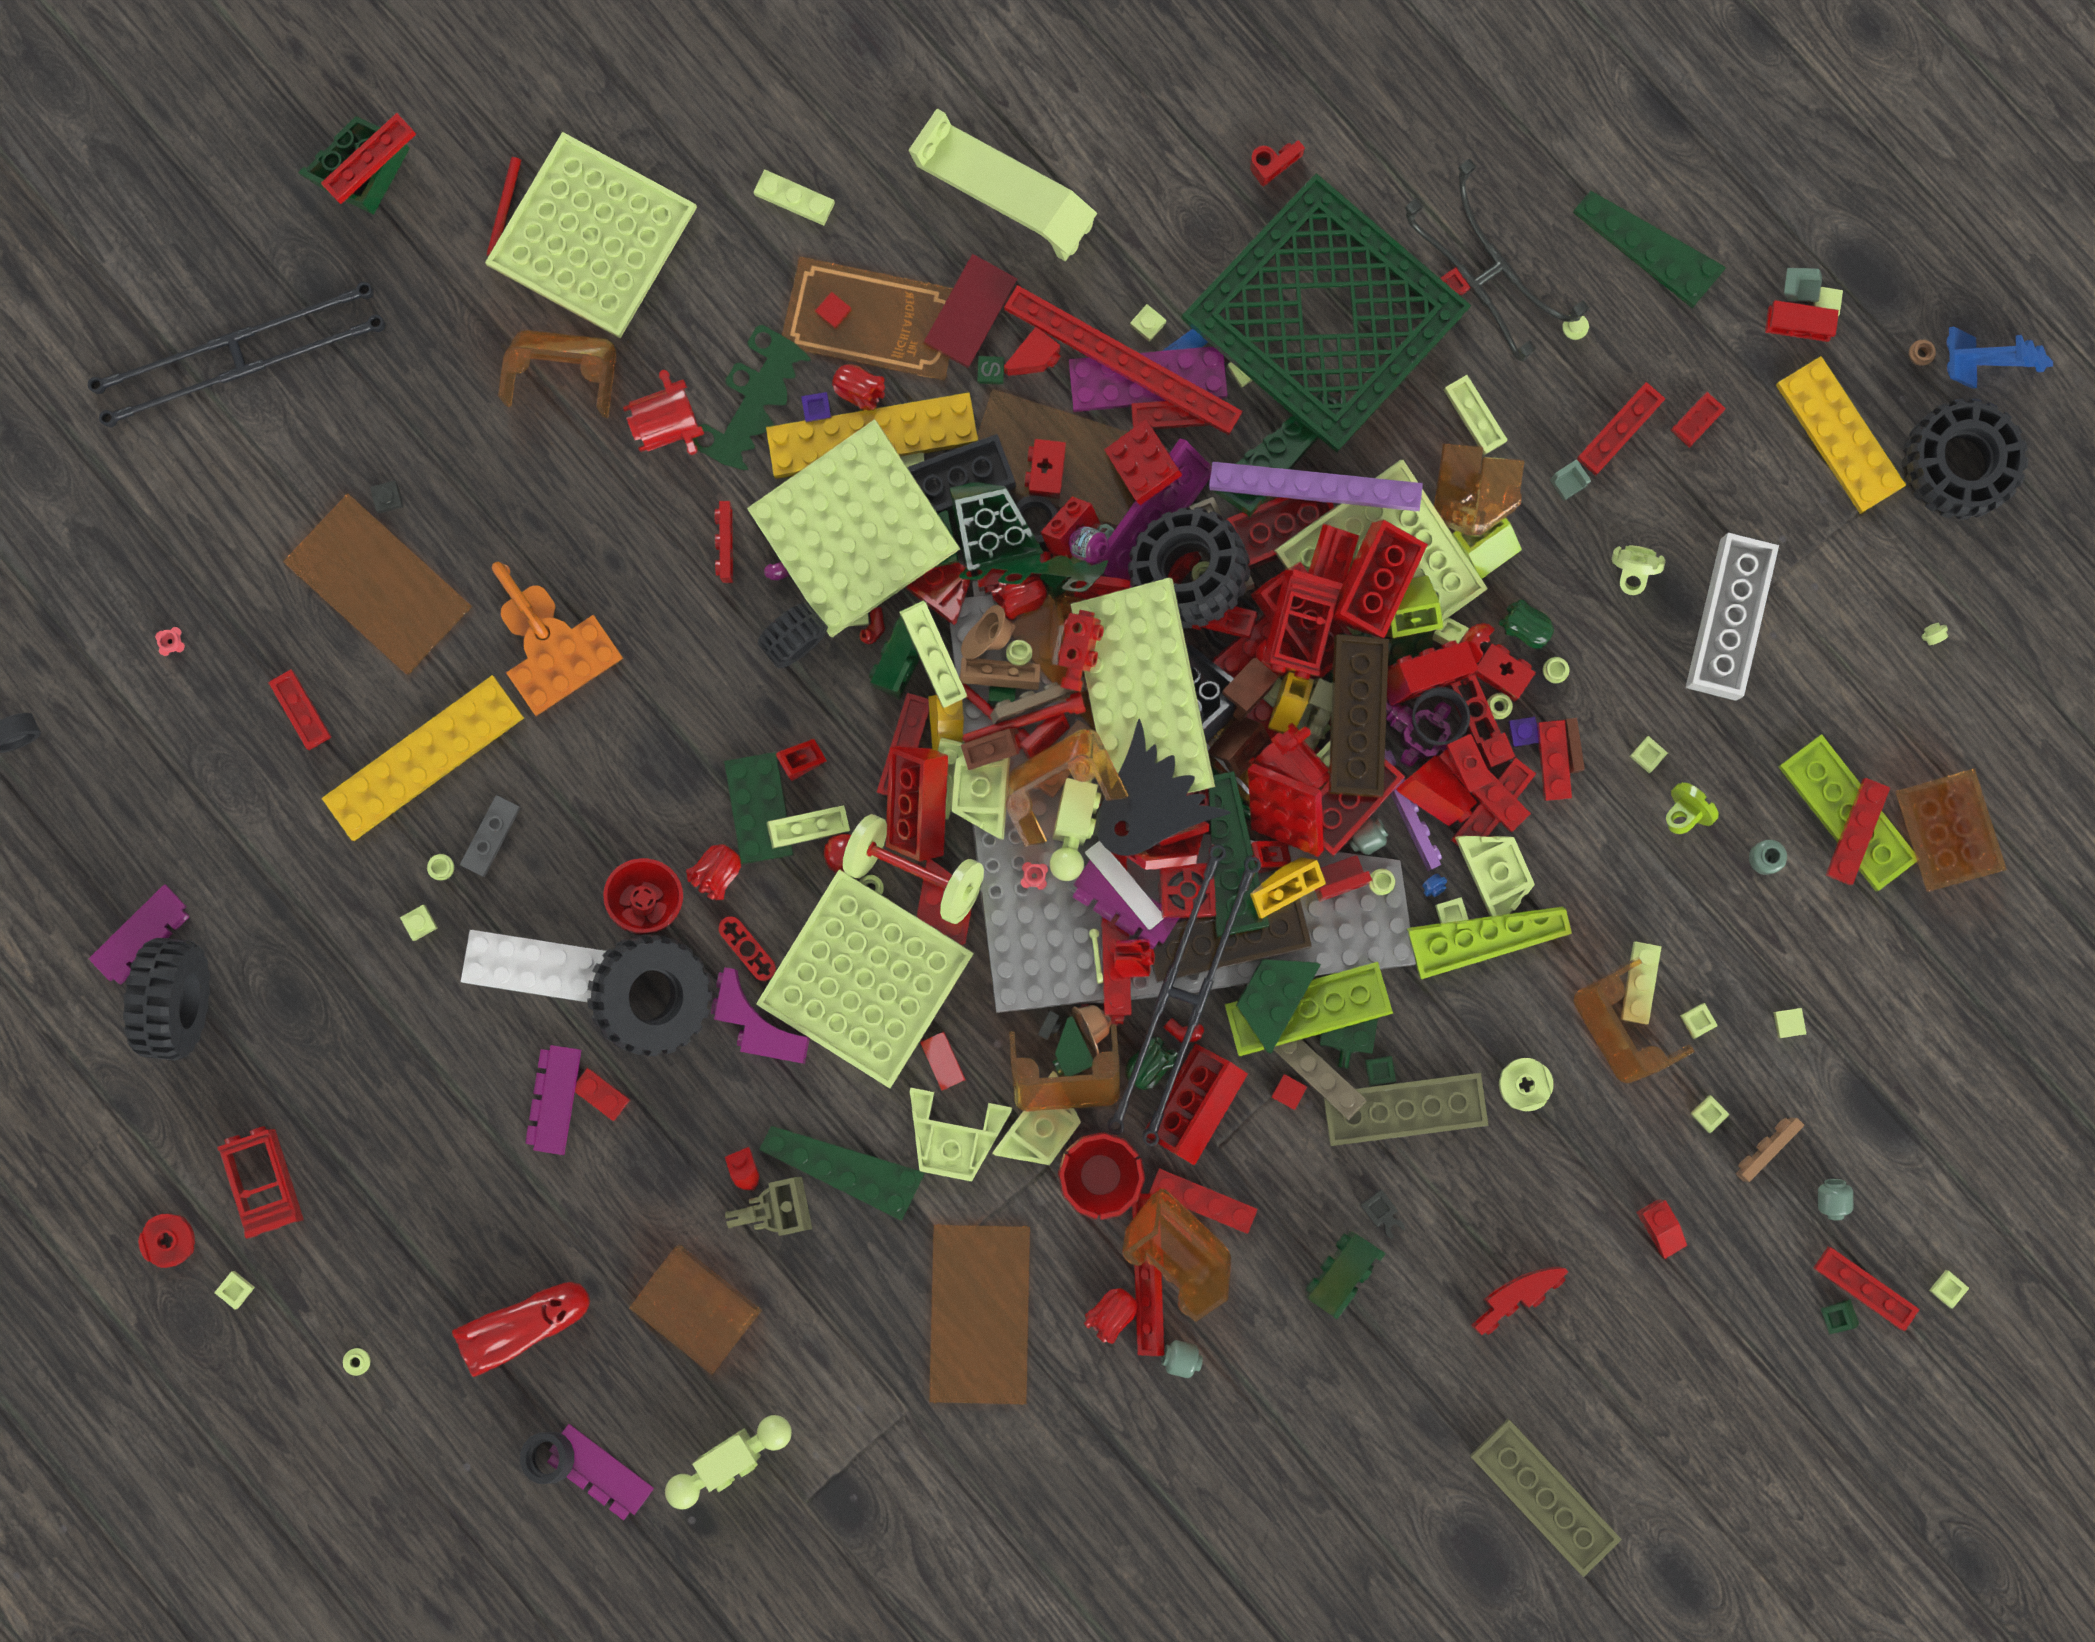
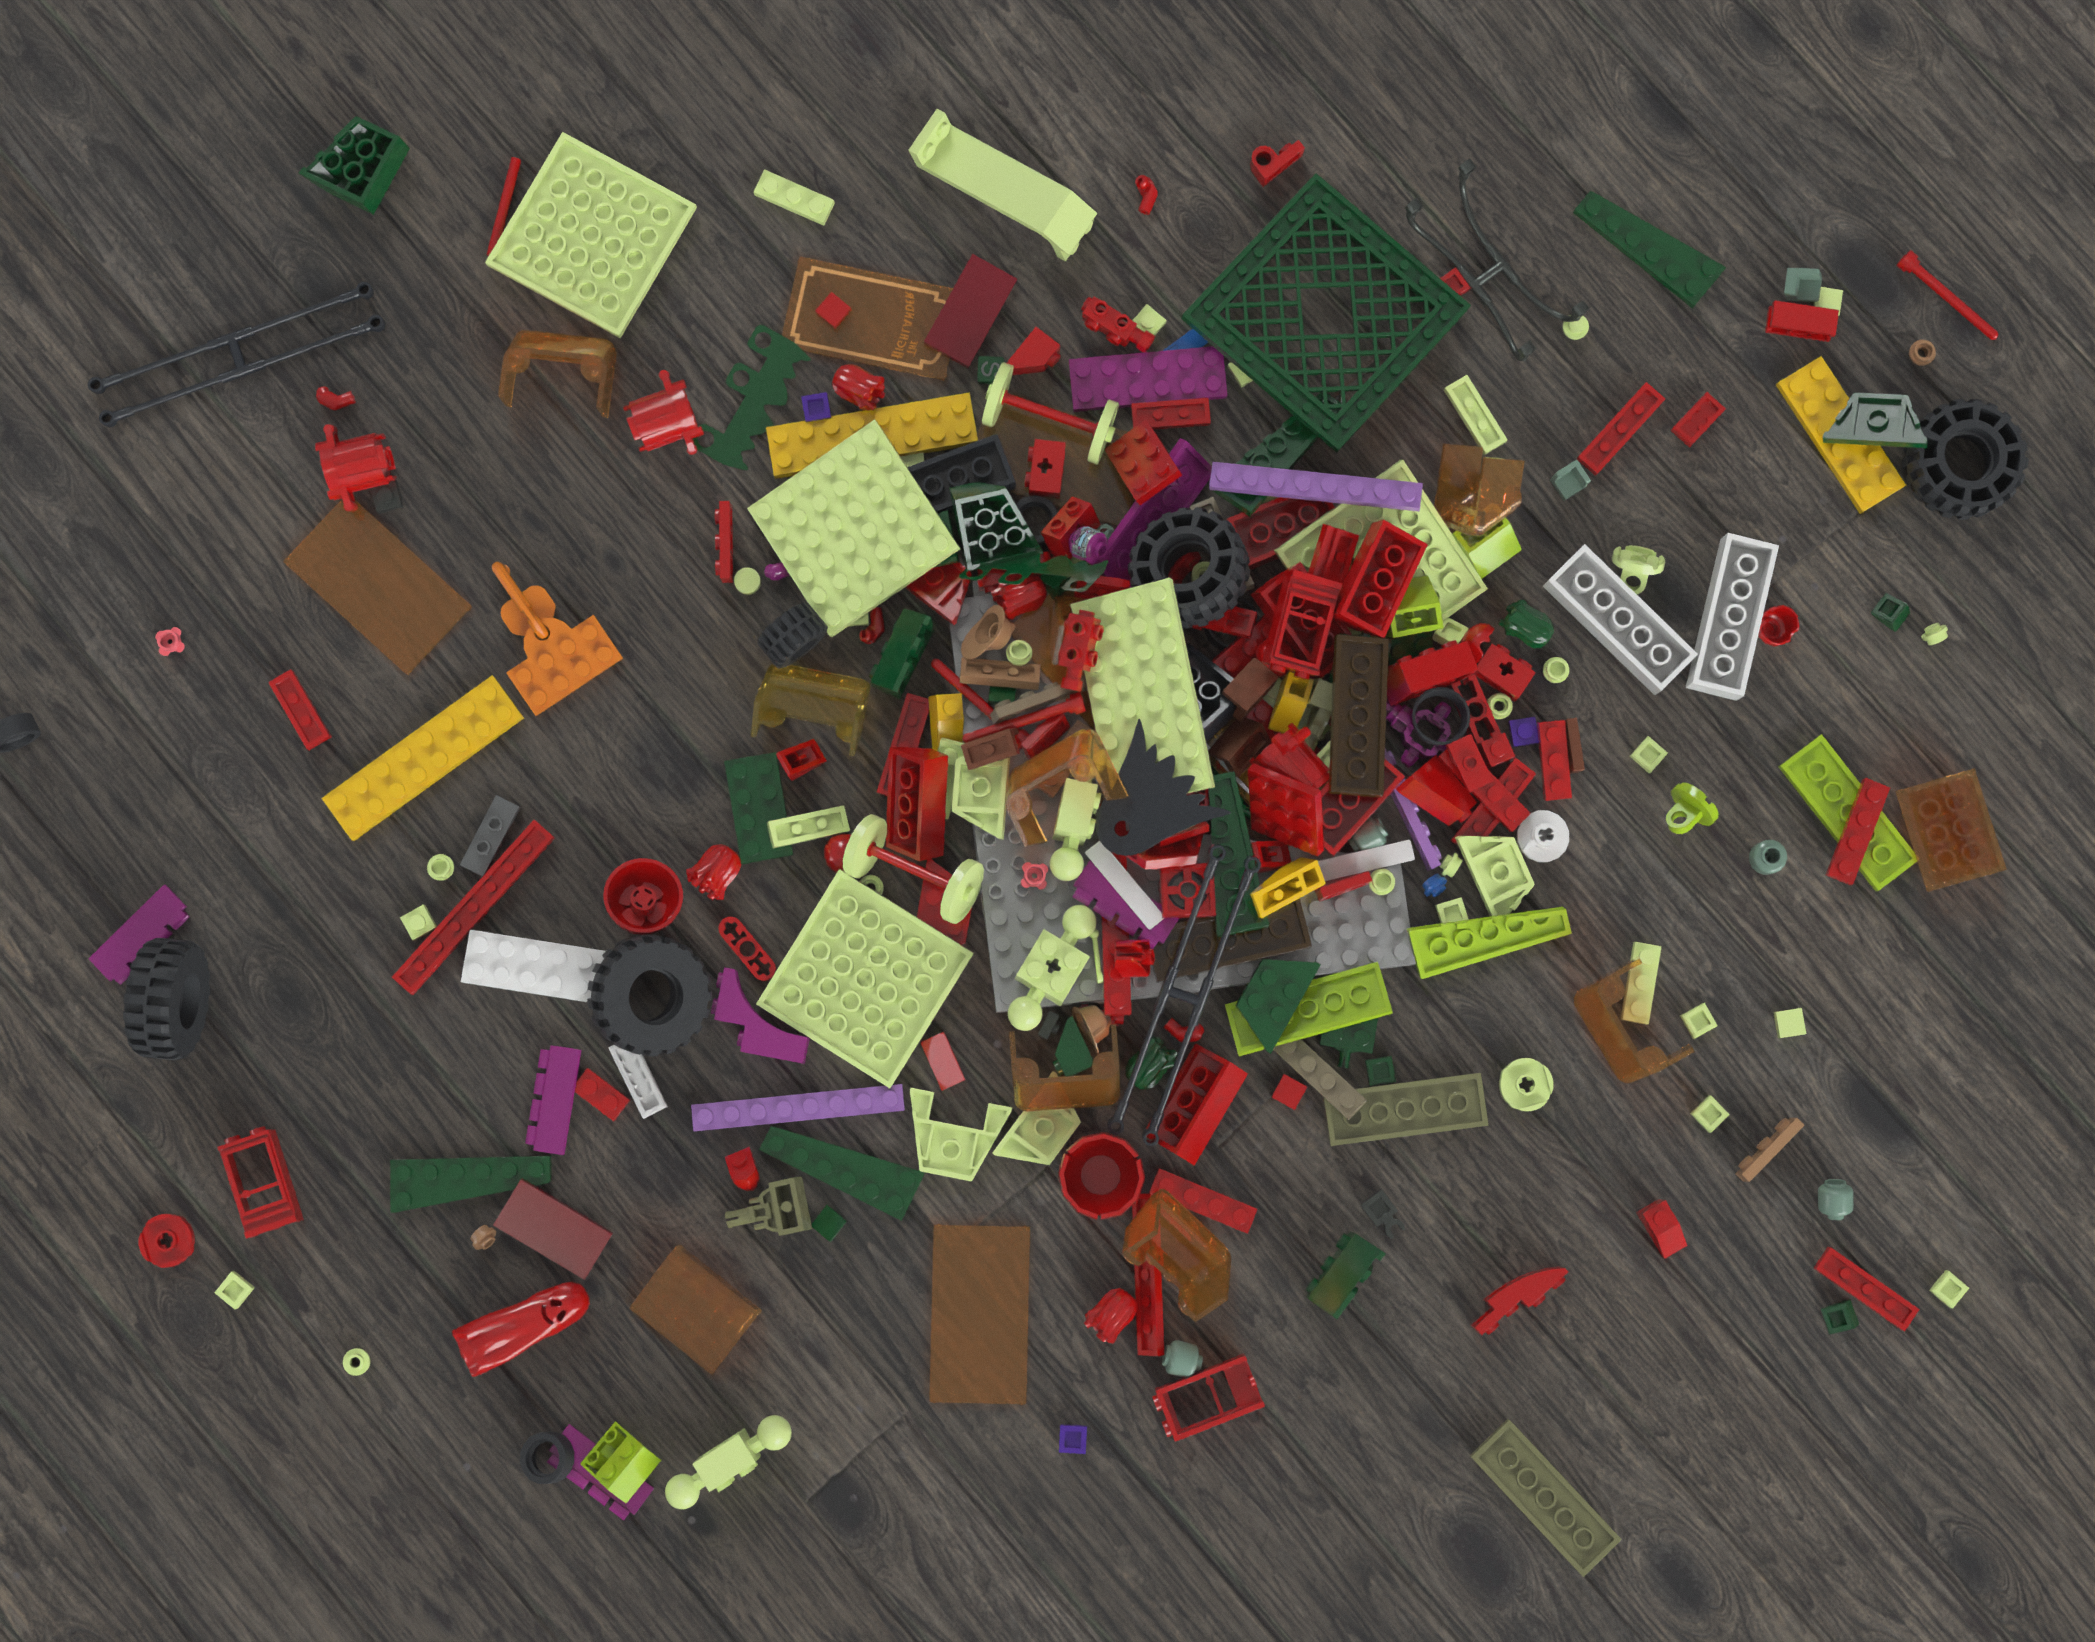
(332, 400): none -> red arm
(354, 464): none -> red container
(368, 158): red plate -> none
(444, 1180): none -> dark green wing
(473, 907): none -> red plate
(483, 1237): none -> medium nougat plate
(553, 1229): none -> dark red tile
(620, 1462): none -> lime slope
(639, 1081): none -> white plate
(747, 581): none -> yellowish green tile
(797, 1107): none -> medium lavender plate
(813, 698): none -> clear yellow windscreen
(829, 1223): none -> dark green slope
(933, 654): yellowish green plate -> none
(998, 395): none -> yellowish green piece
(1026, 1011): none -> yellowish green brick
(1072, 1439): none -> dark purple plate
(1110, 323): none -> red brick
(1123, 360): red plate -> none
(1148, 192): none -> red arm
(1242, 1388): none -> red door
(1366, 860): none -> white sticker
(1450, 864): none -> yellowish green plate
(1543, 836): none -> white piece
(1620, 620): none -> white brick
(1778, 625): none -> red hair
(1877, 422): none -> wing
(1891, 612): none -> dark green slope
(1911, 264): none -> red piece
(1966, 357): blue piece -> none

